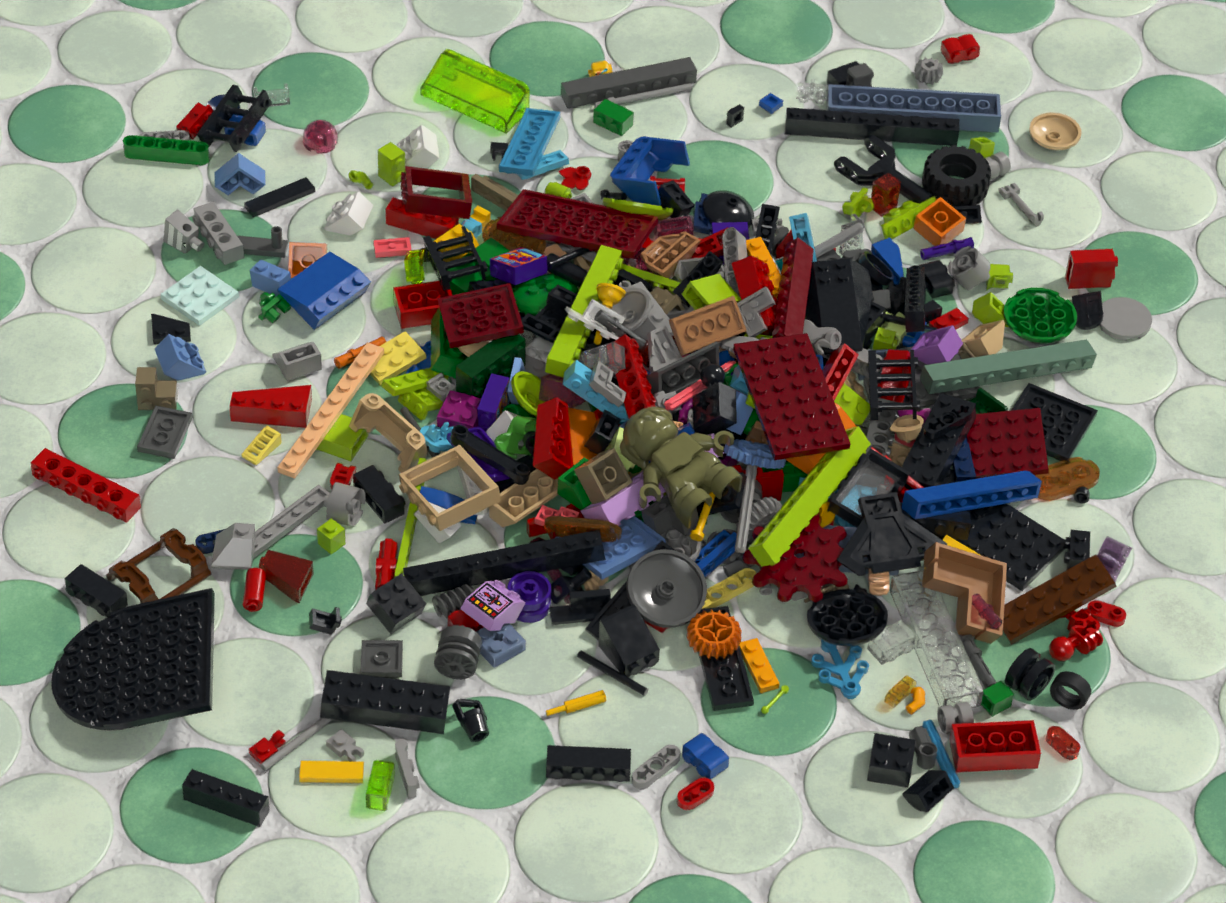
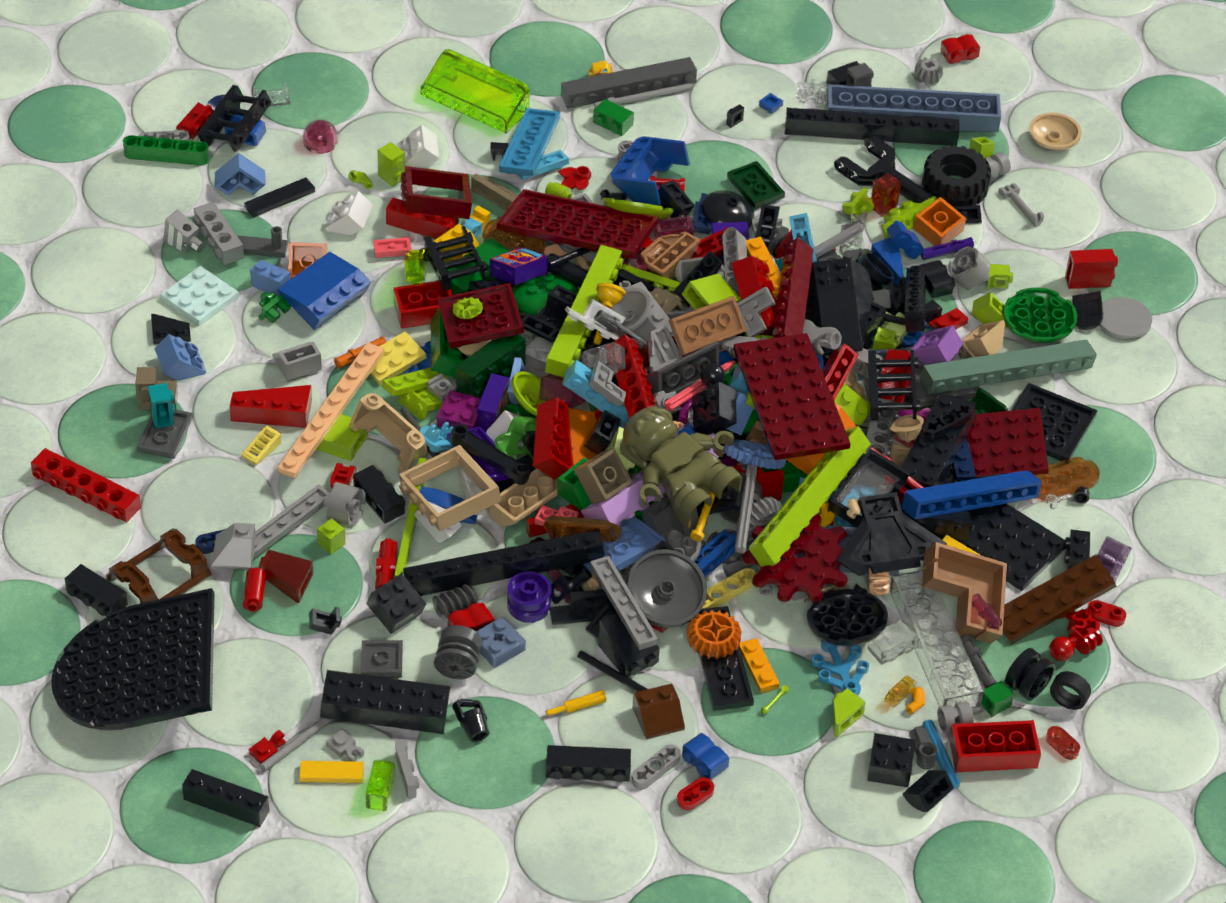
(161, 406): none -> teal brick
(473, 308): none -> lime gear
(493, 605): lavender piece -> none
(624, 602): none -> light grey plate
(658, 711): none -> reddish brown slope
(755, 184): none -> dark green plate
(846, 710): none -> lime slope
(854, 508): none -> tan arm
(905, 239): none -> blue brick
(1054, 499): none -> clear hand

